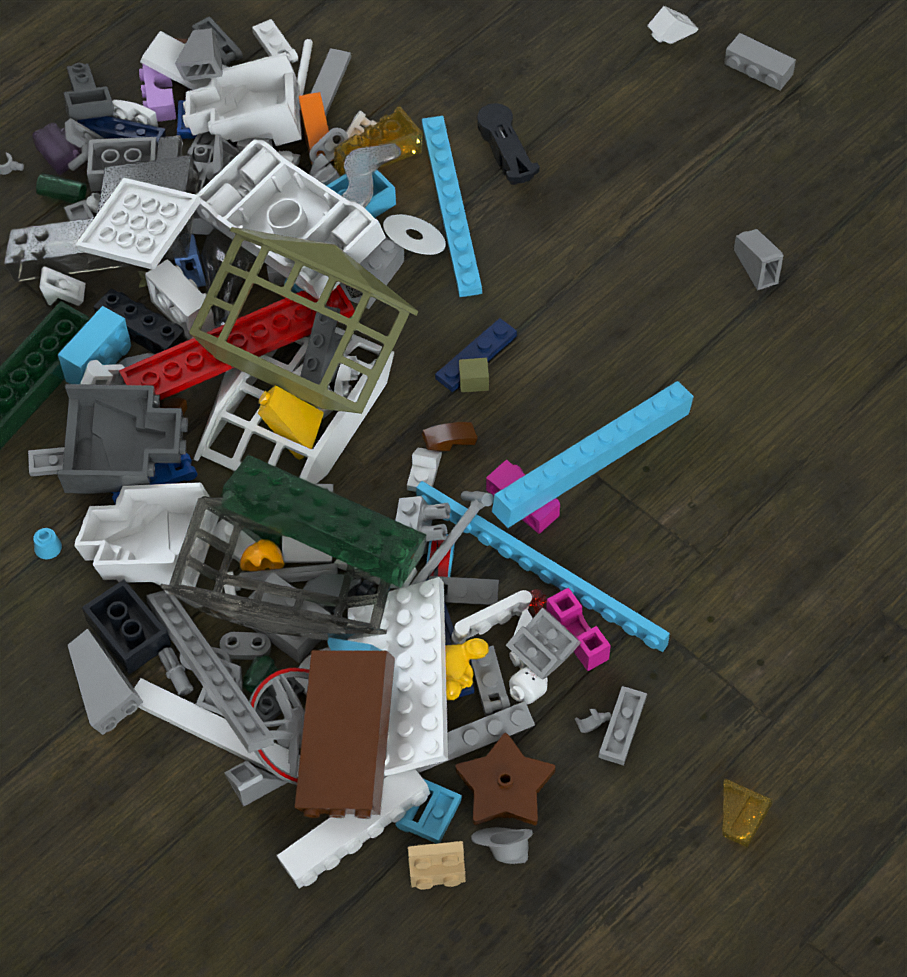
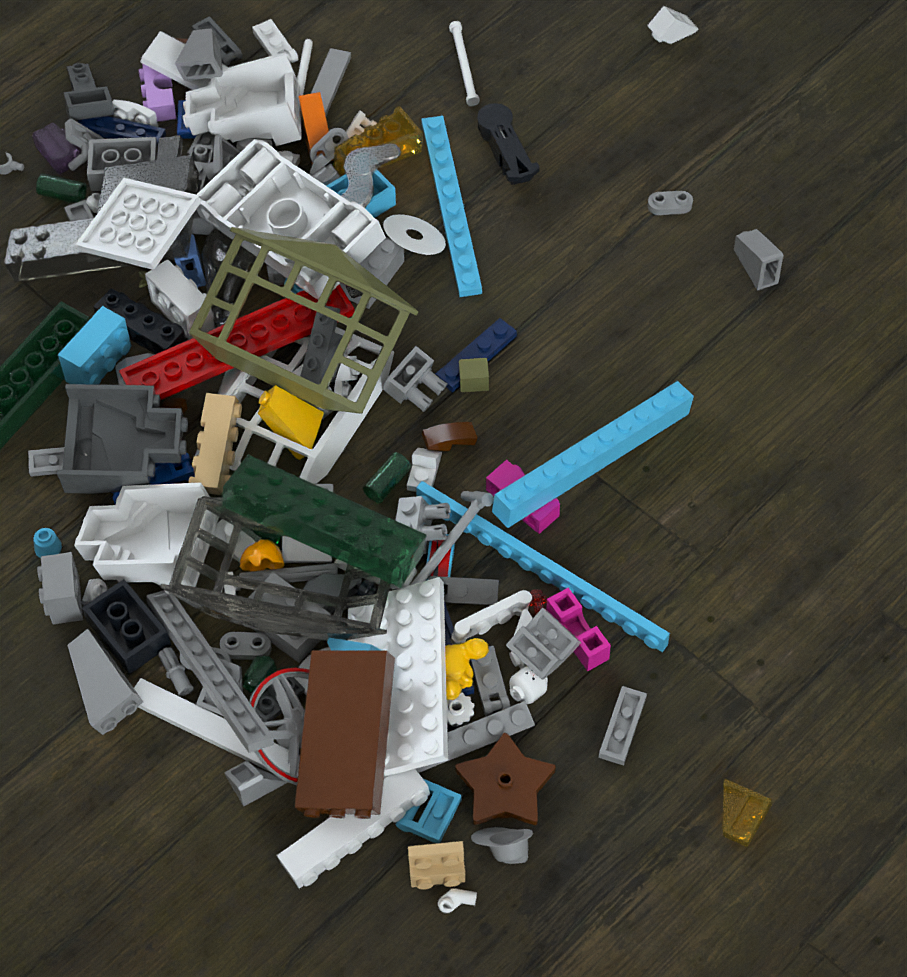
(57, 285): white slope -> none
(60, 588): none -> light grey brick
(94, 589): none -> white plate
(102, 374): white brick -> none
(216, 442): none -> tan wedge
(387, 477): none -> clear green pin
(409, 373): none -> light grey brick
(454, 898): none -> white arm
(464, 713): none -> white piece
(472, 98): none -> white bar
(593, 721): light grey piece -> none
(670, 202): none -> light grey plate
(759, 61): light grey brick -> none

